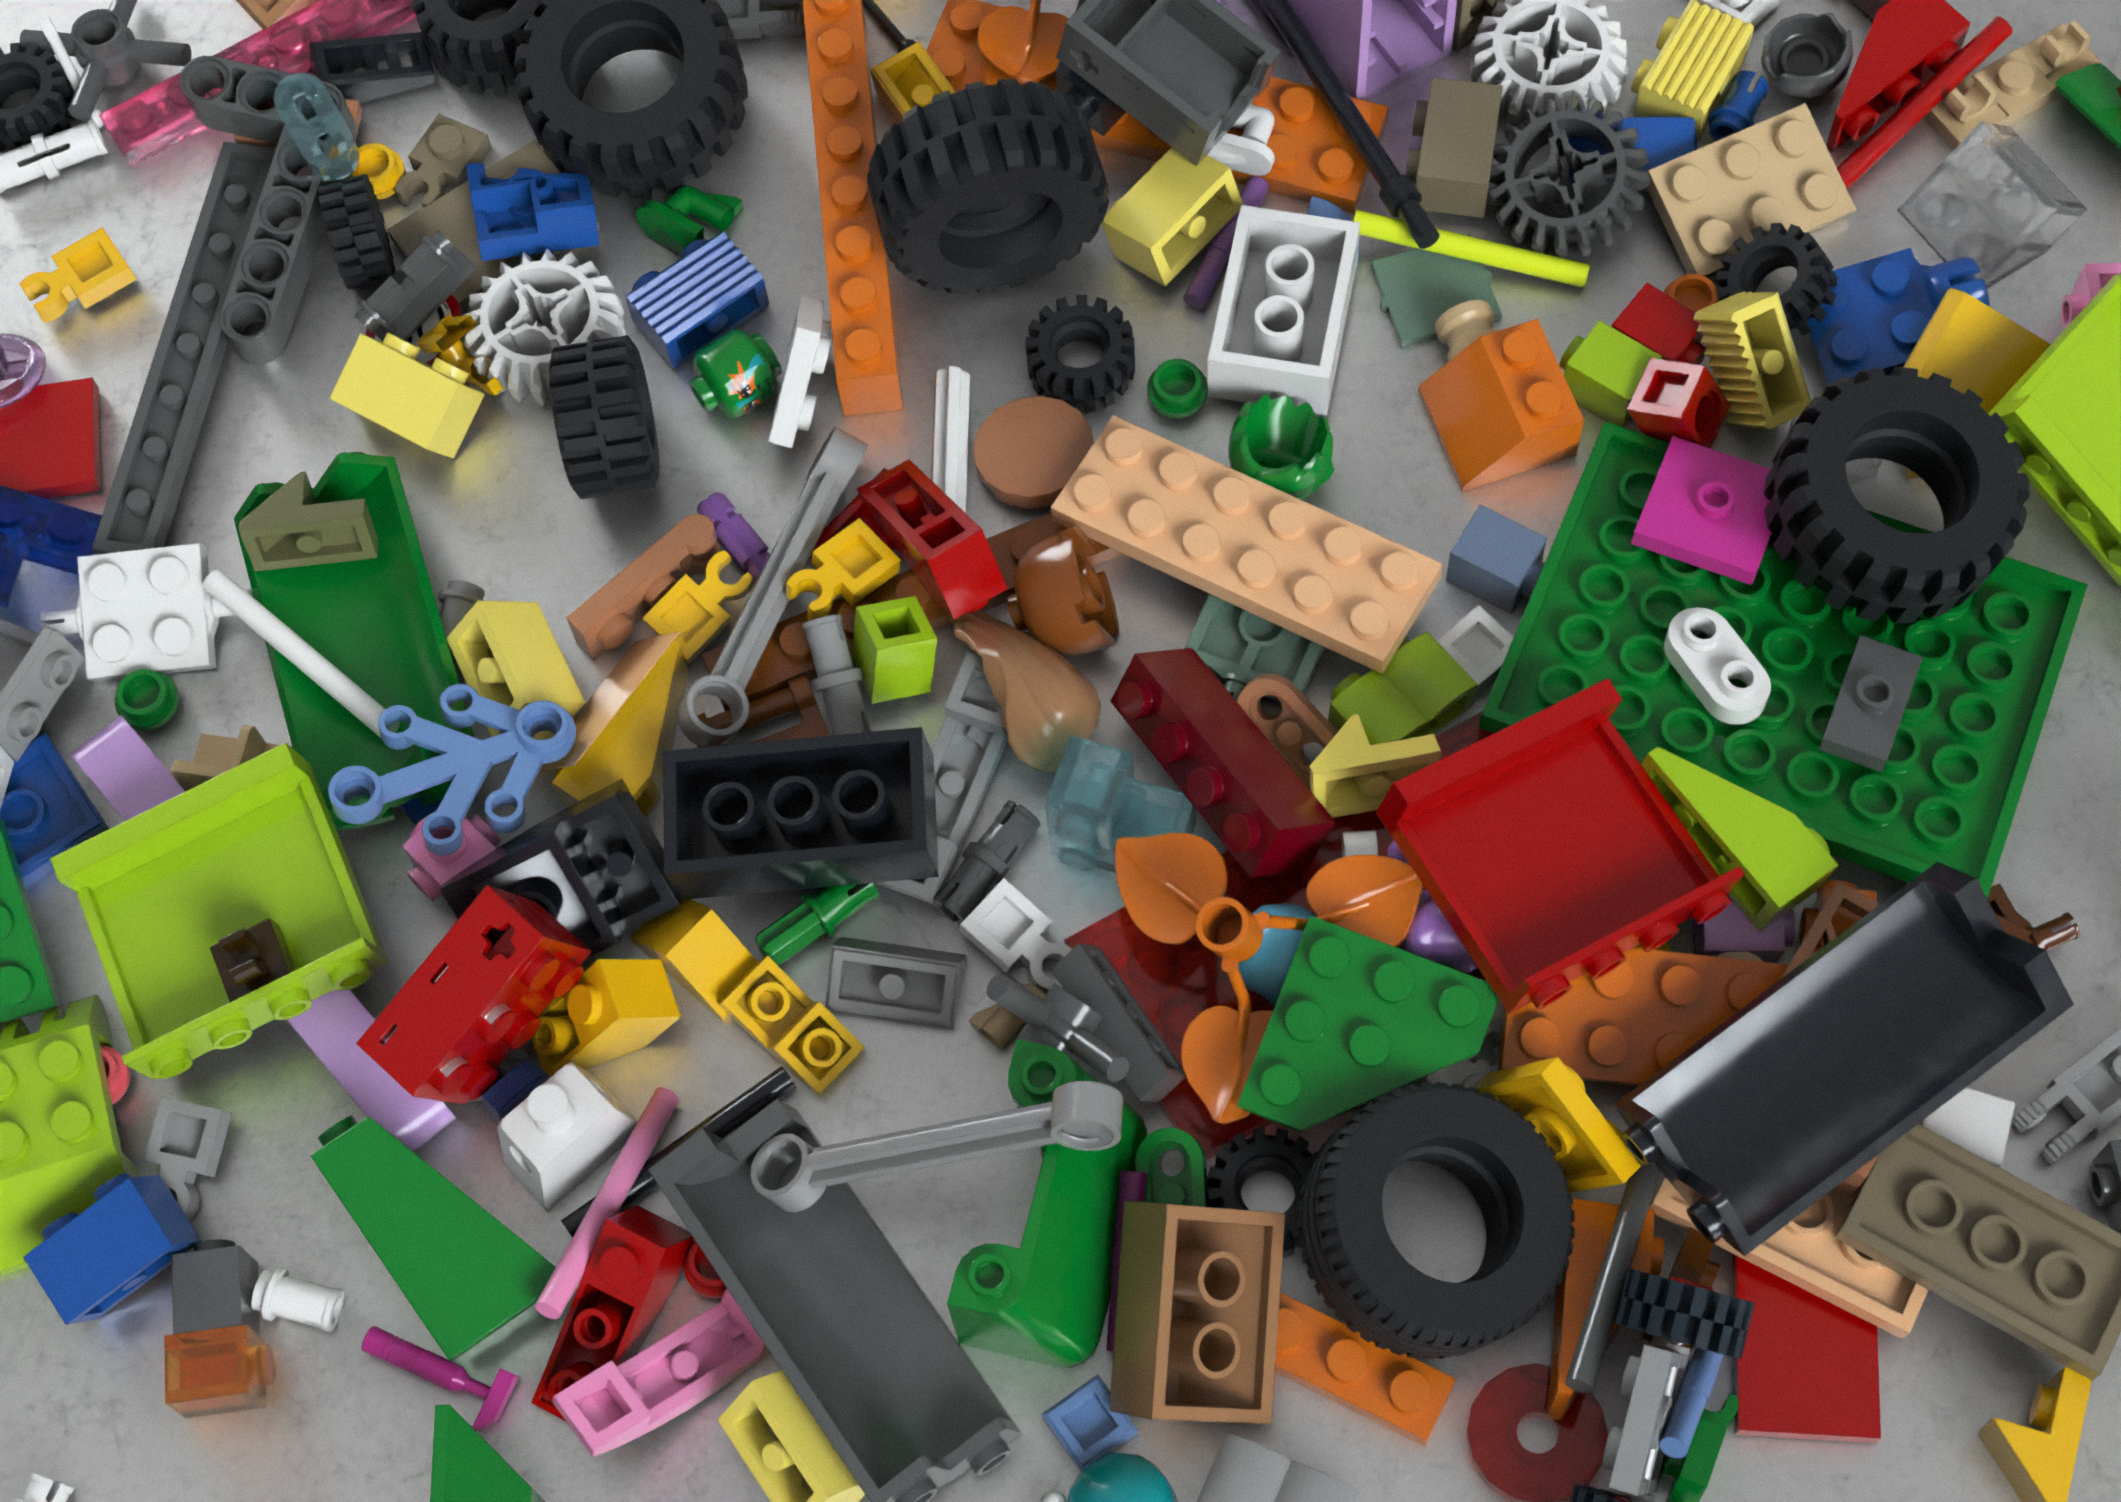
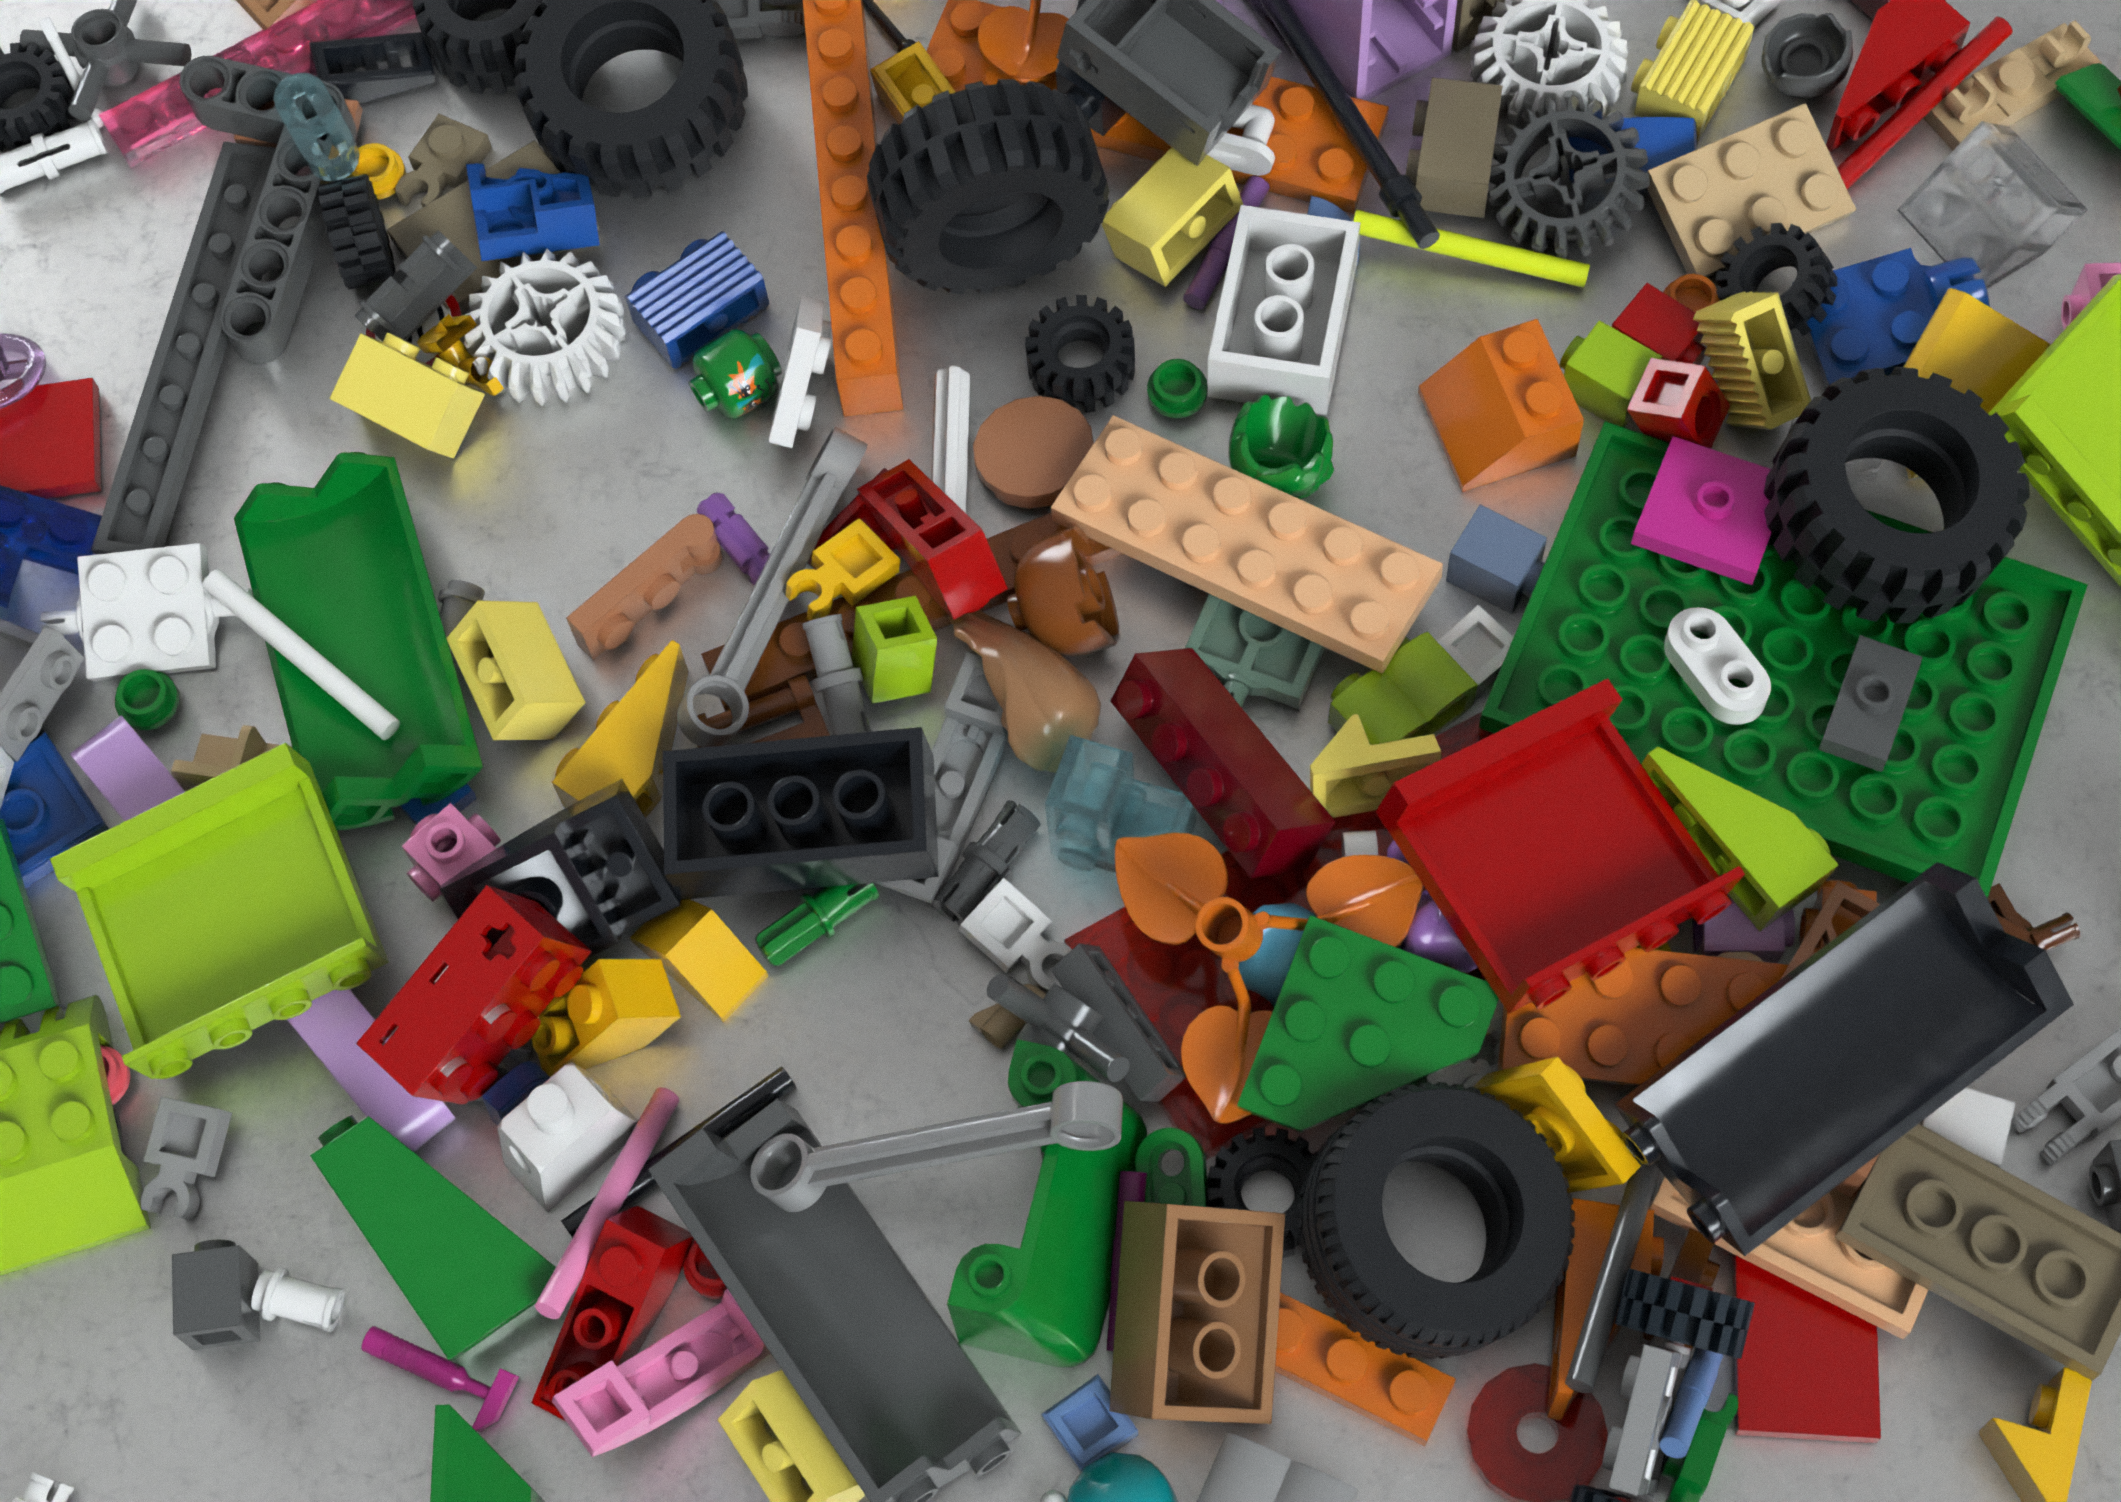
(85, 271): yellow plate -> none
(111, 1247): blue brick -> none
(217, 1371): clear orange brick -> none
(252, 958): dark brown tile -> none
(299, 532): olive slope -> none
(461, 760): medium blue plant -> none
(603, 417): black tyre -> none
(613, 694): light nougat sticker -> none
(669, 223): green piece -> none
(697, 608): yellow plate -> none
(791, 1025): yellow slope -> none
(895, 981): light grey slope -> none
(1293, 727): nougat plate -> none
(1424, 285): sand green piece -> none
(1464, 324): tan wheel -> none
(1738, 106): blue pin -> none

